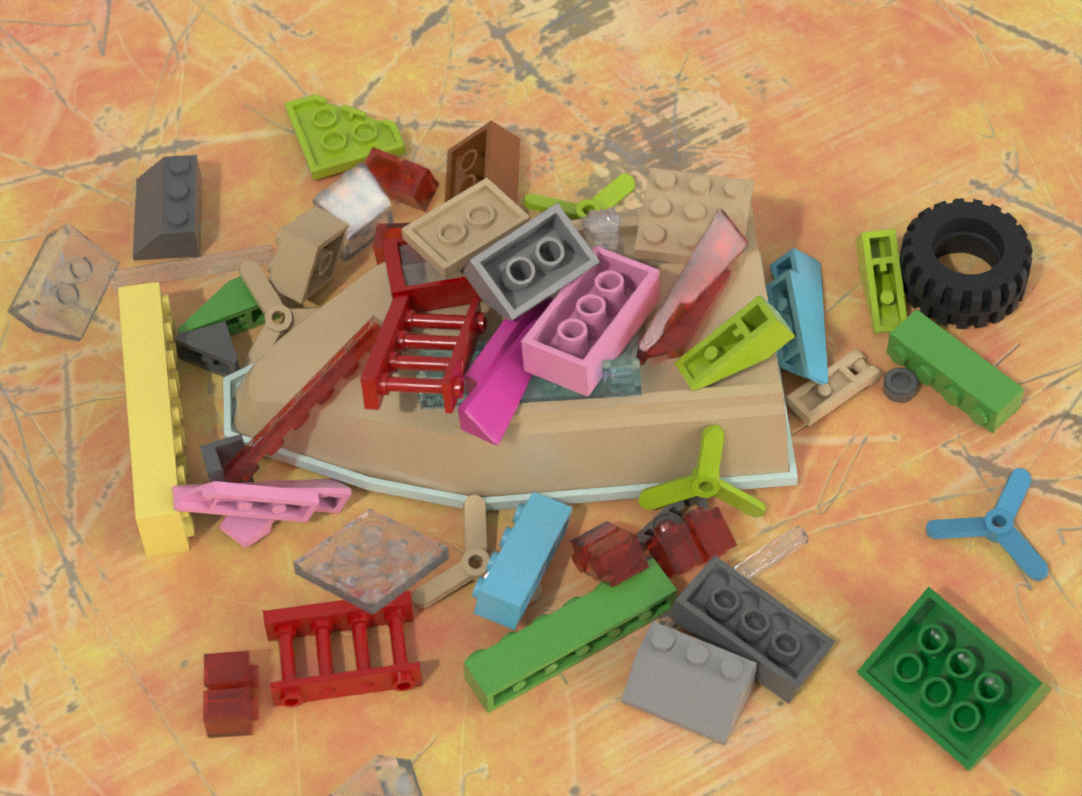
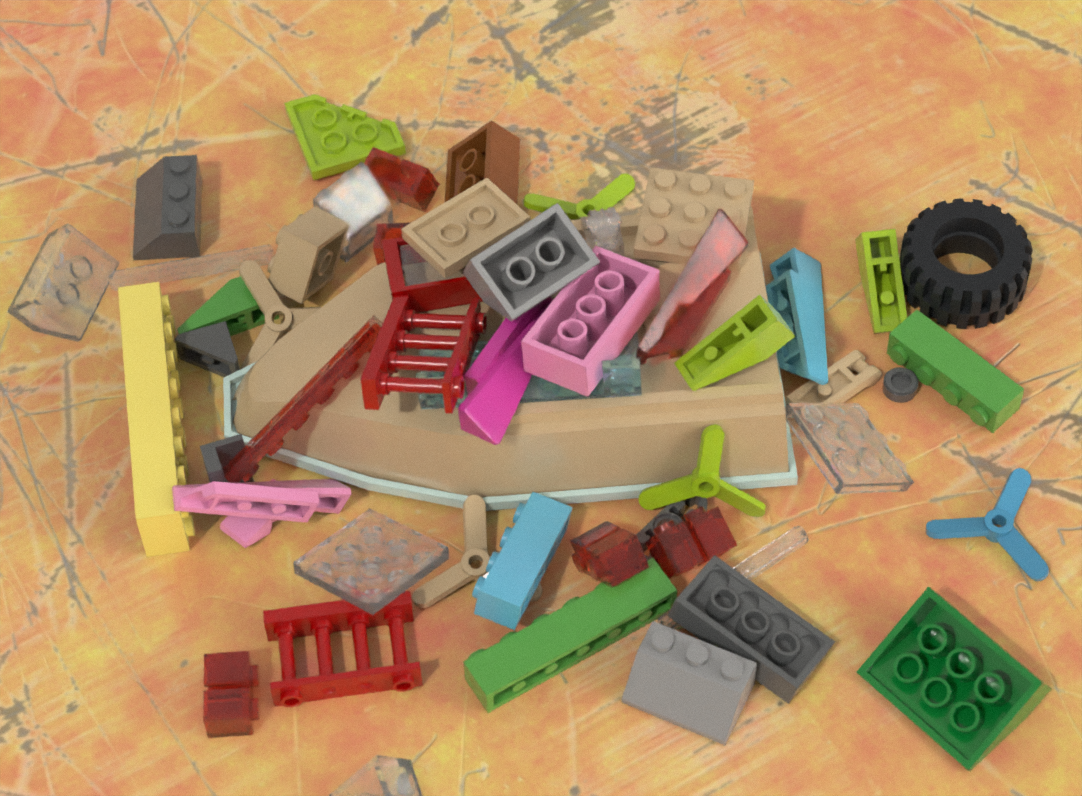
(847, 448): none -> clear plate

